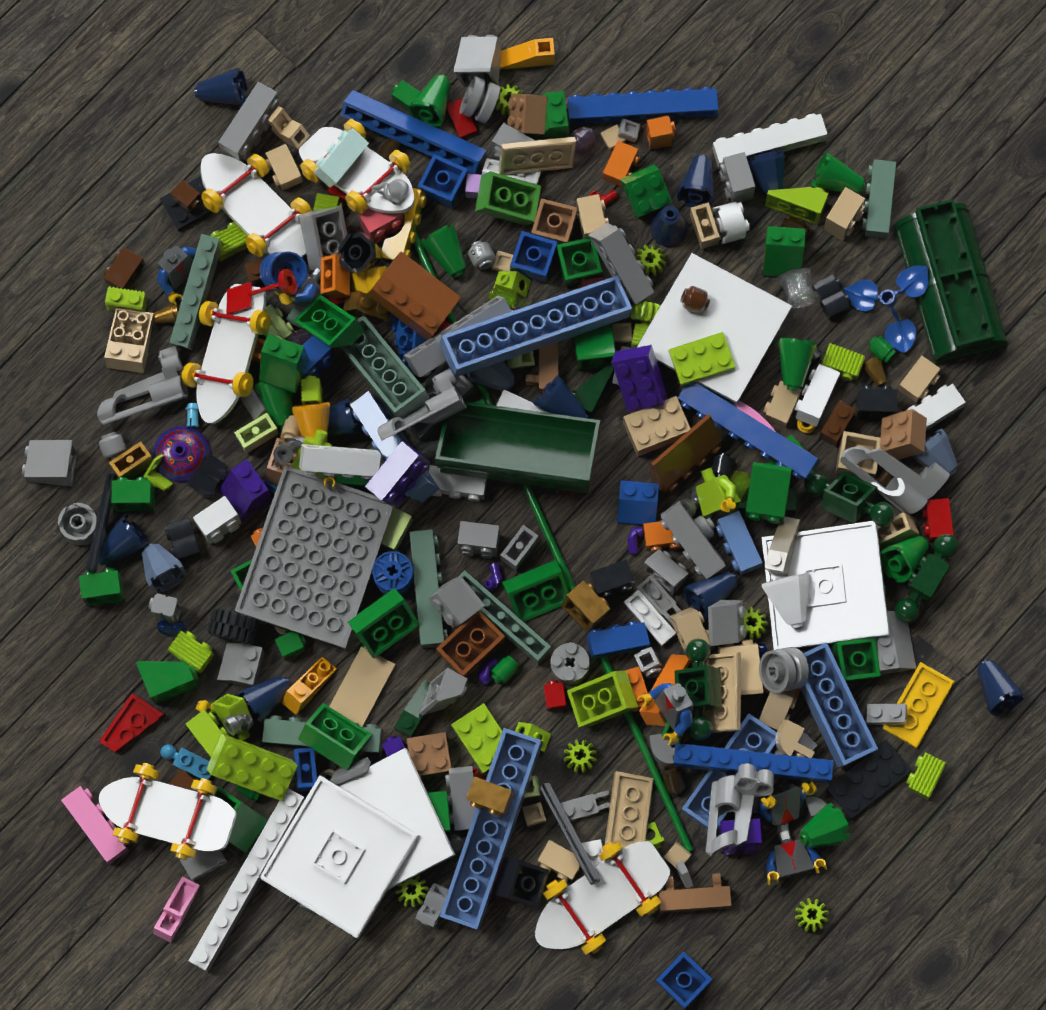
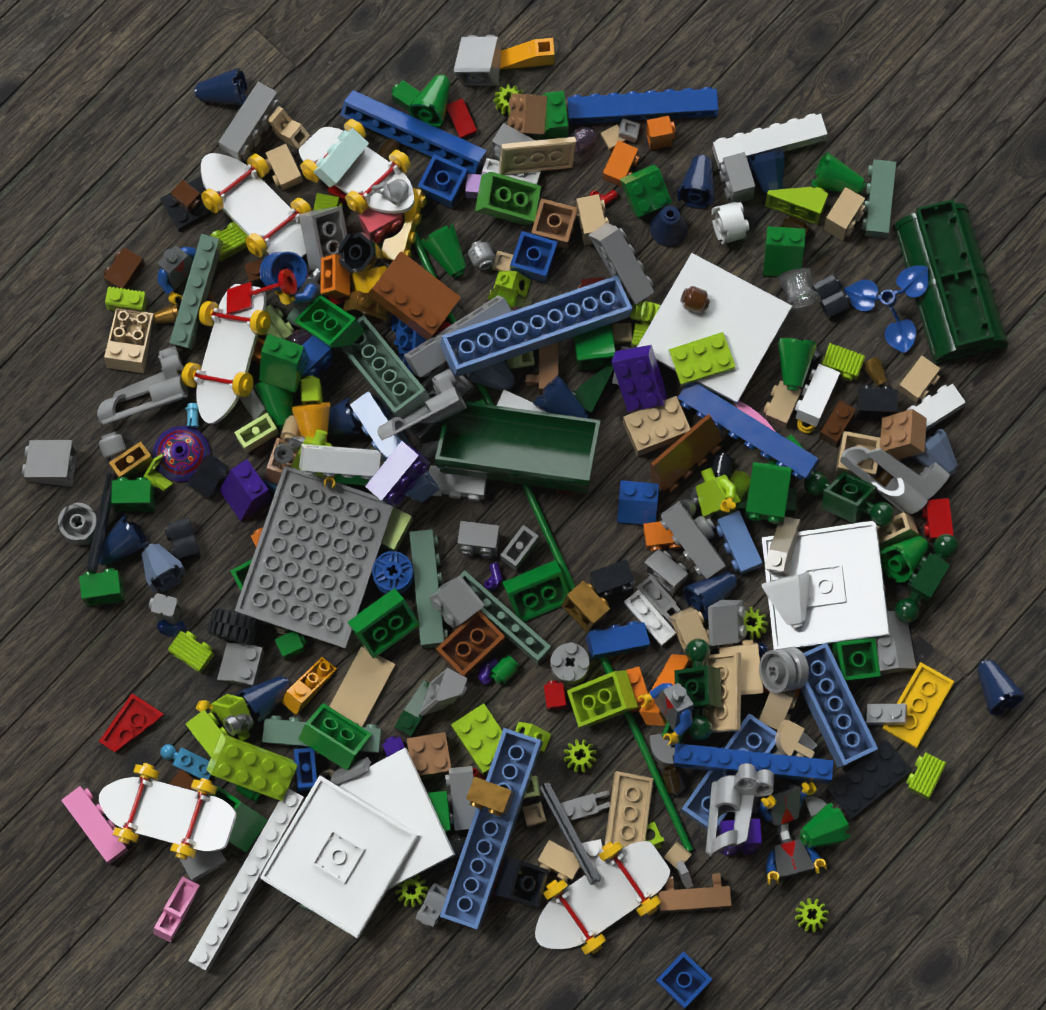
(167, 678): green slope -> none
(217, 520): white brick -> none
(479, 99): light grey wheel -> none
(578, 261): green brick -> none
(632, 539): dark purple arm -> none
(649, 663): light grey brick -> none
(655, 255): lime gear -> none
(704, 225): tan brick -> none
(881, 349): green brick -> none

